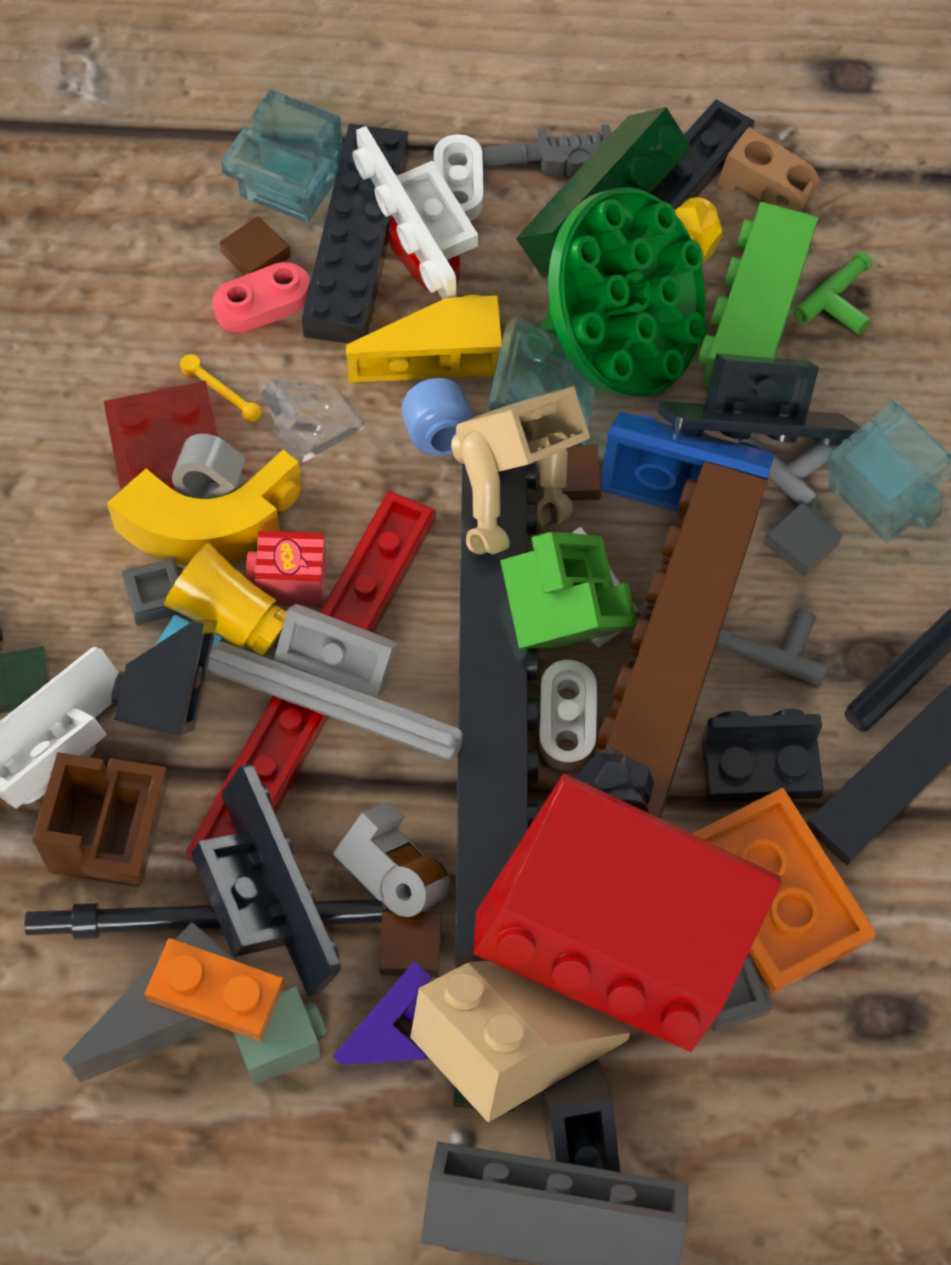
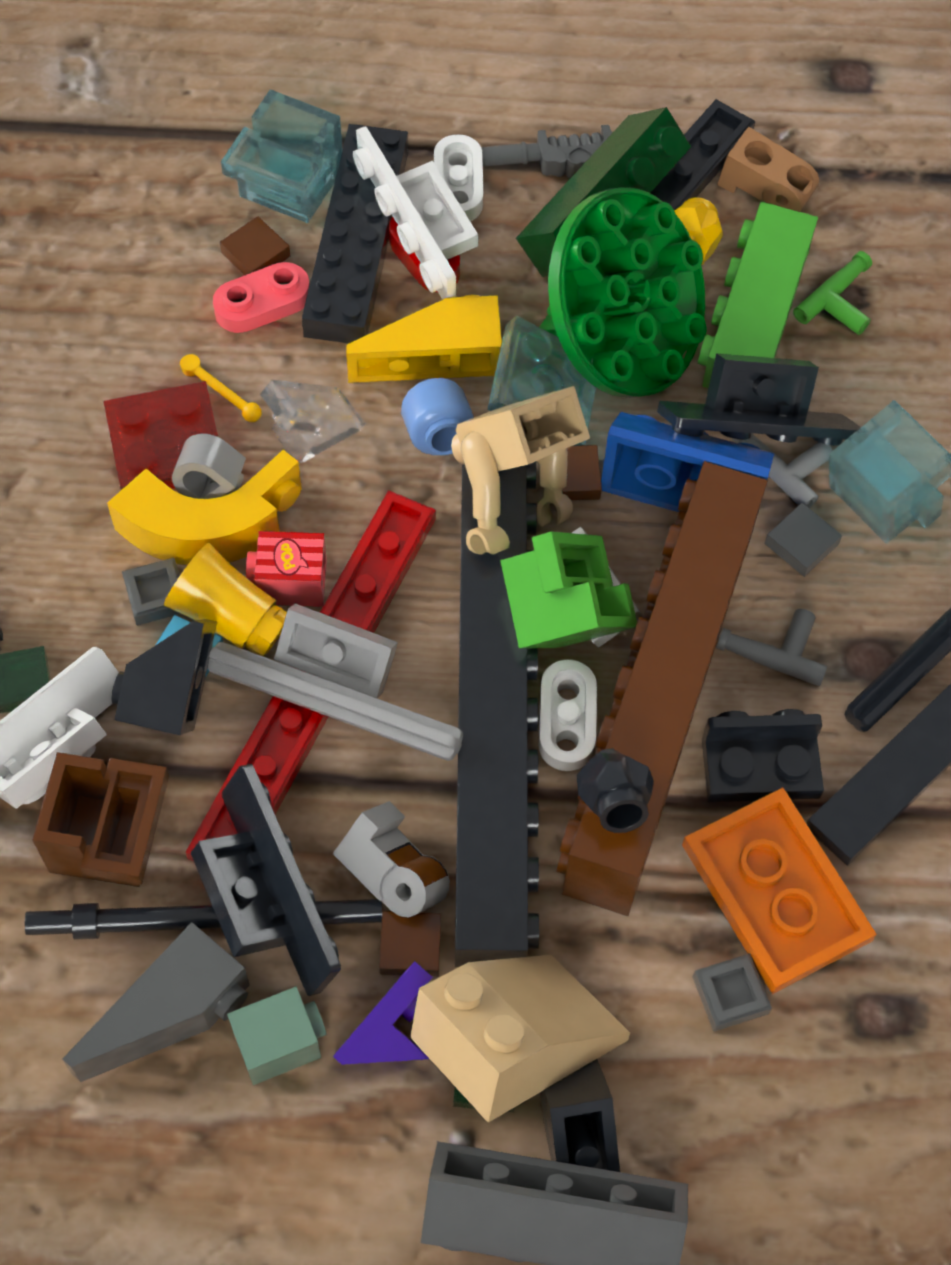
(214, 989): orange plate -> none
(625, 913): red slope -> none

